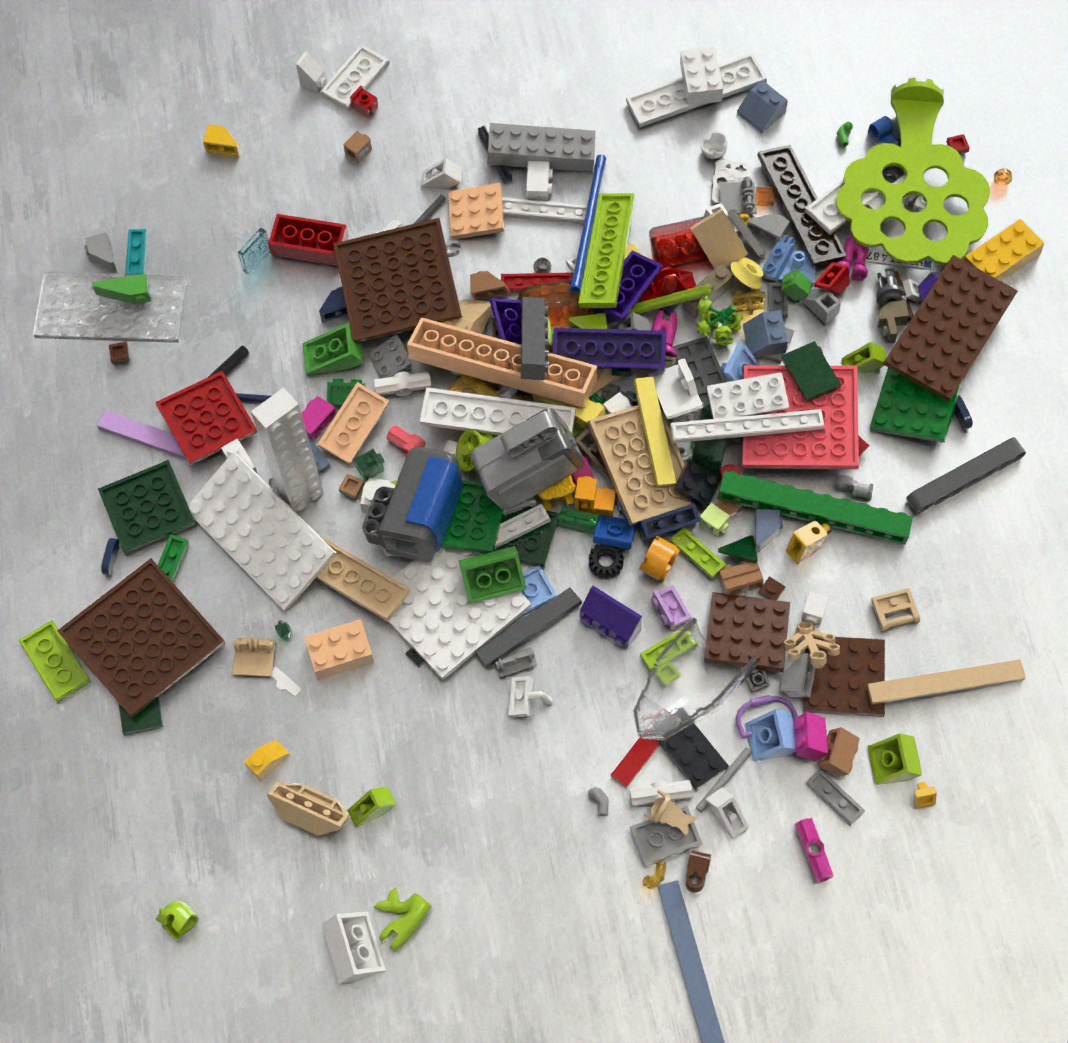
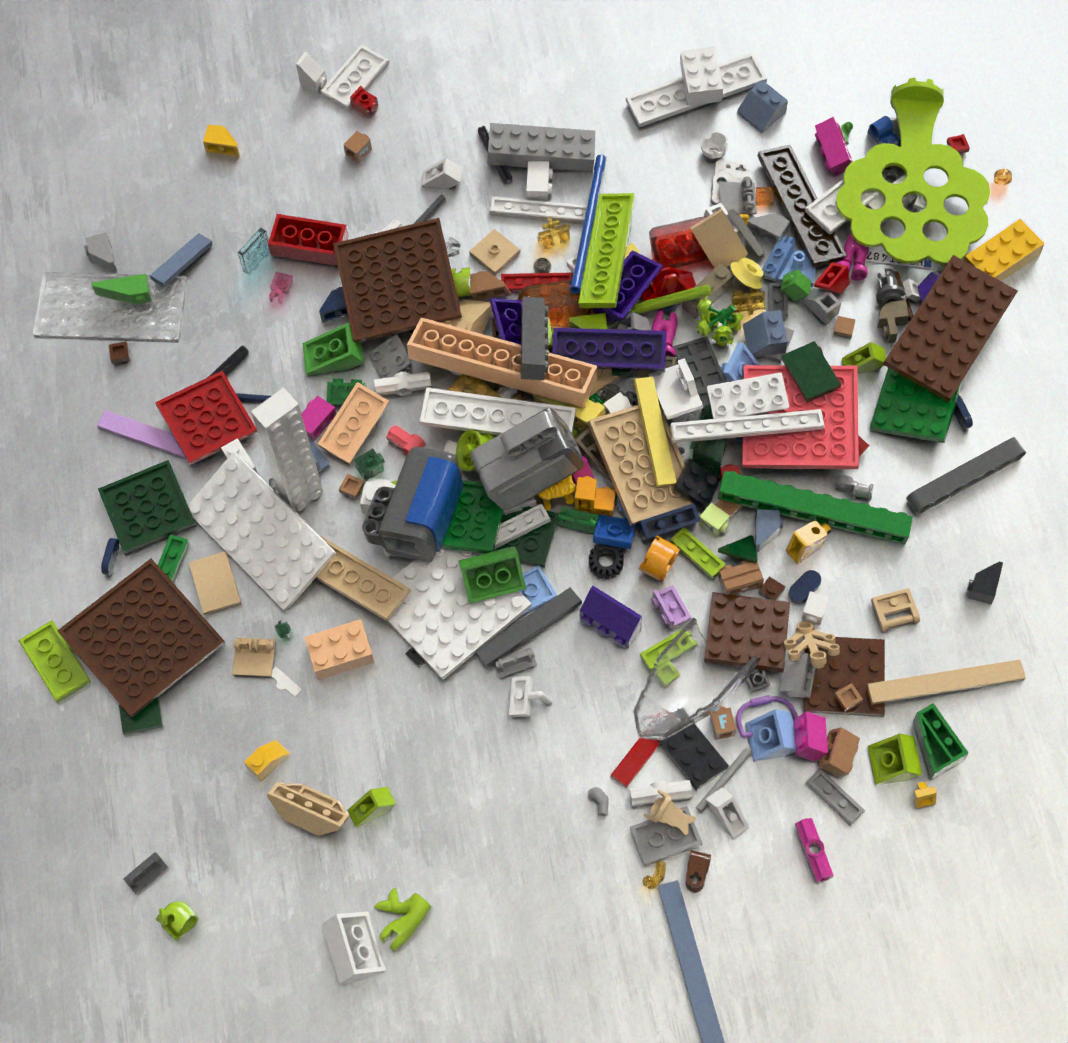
(136, 251): teal tile -> none
(145, 872): none -> dark grey hinge
(181, 260): none -> sand blue tile
(215, 583): none -> tan tile
(280, 284): none -> clear pink plate
(461, 281): none -> lime helmet
(476, 211): light nougat plate -> none
(494, 251): none -> tan plate
(560, 231): none -> clear yellow hips
(723, 723): none -> medium nougat brick
(800, 589): none -> dark blue tile
(833, 145): none -> dark pink brick
(844, 326): none -> medium nougat tile
(848, 697): none -> medium nougat plate
(938, 741): none -> green wedge
(985, 583): none -> black slope

